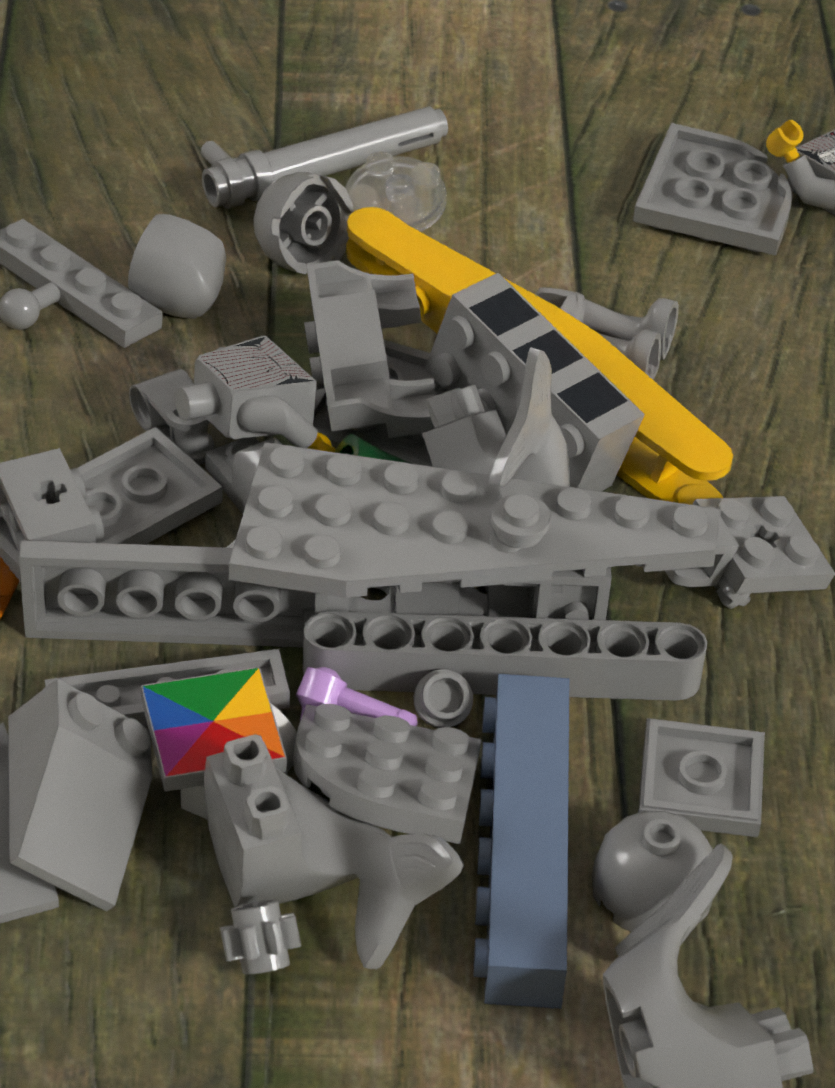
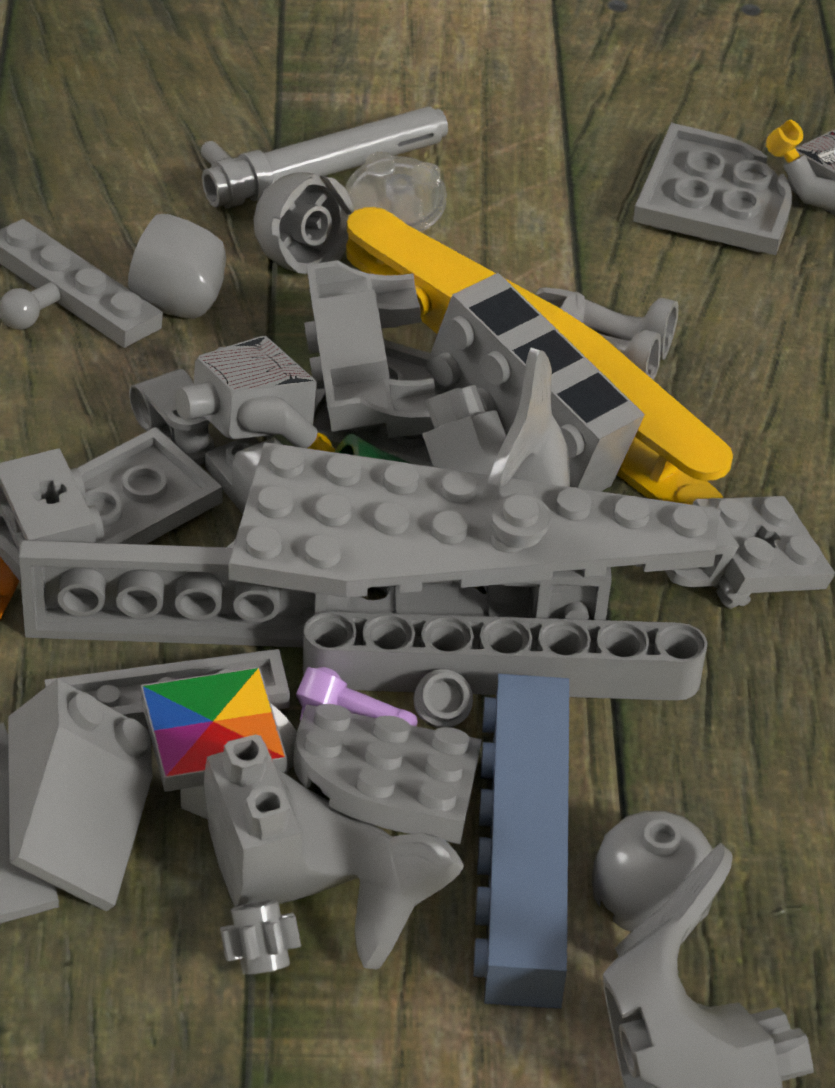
(704, 775): light grey tile -> none

